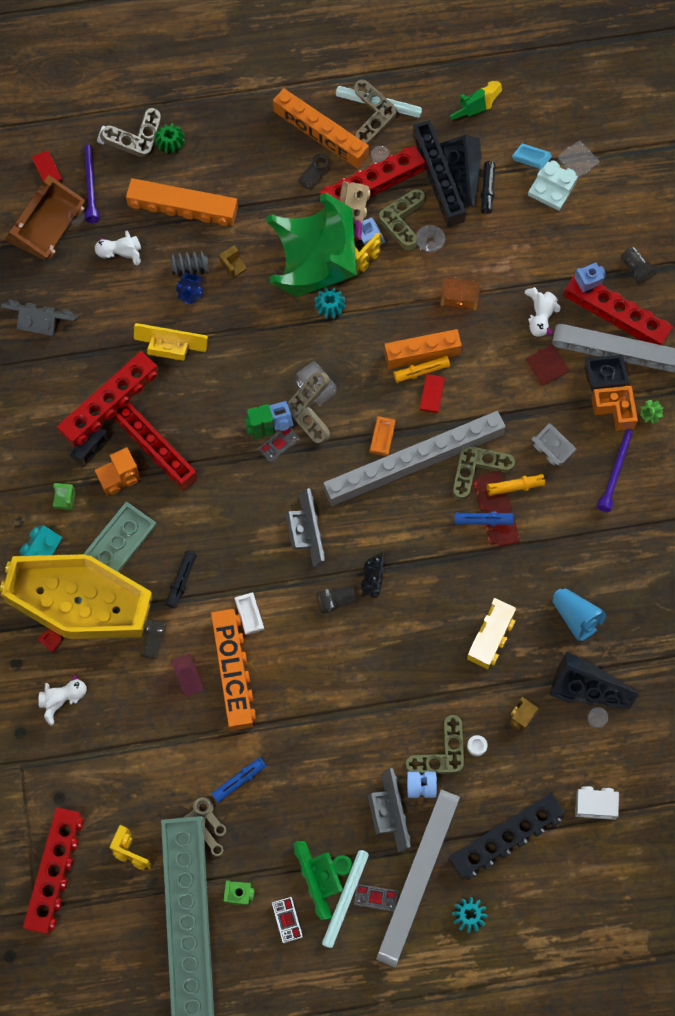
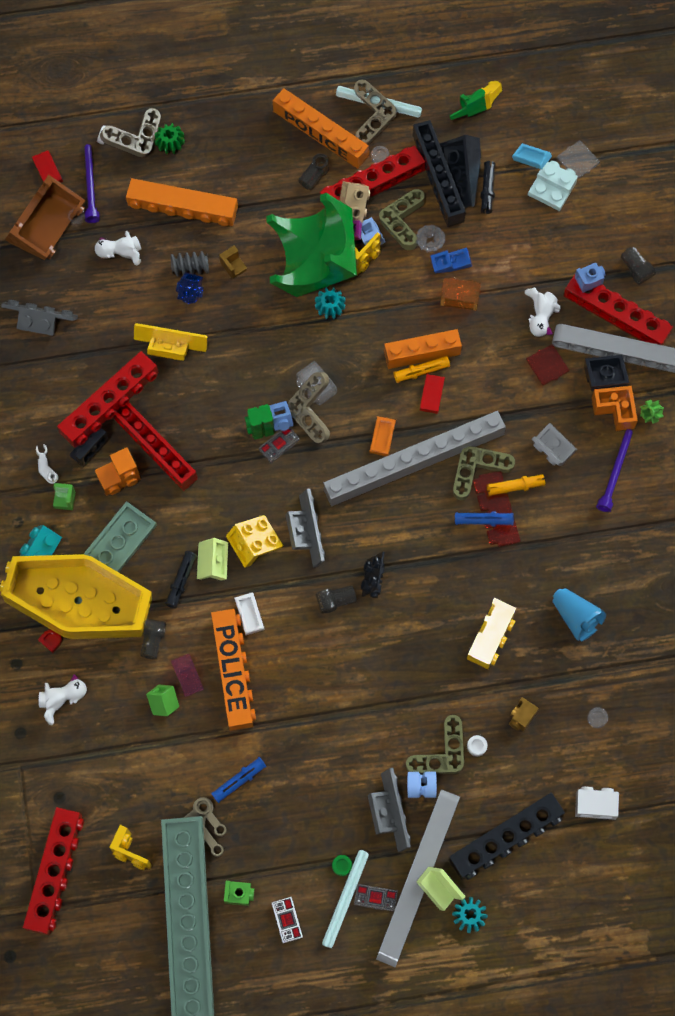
(49, 475): none -> white arm
(162, 700): none -> bright green panel
(212, 559): none -> yellowish green panel
(253, 539): none -> yellow bracket
(320, 877): green bracket -> none
(439, 887): none -> yellowish green panel
(452, 261): none -> blue slope
(586, 683): black wedge -> none

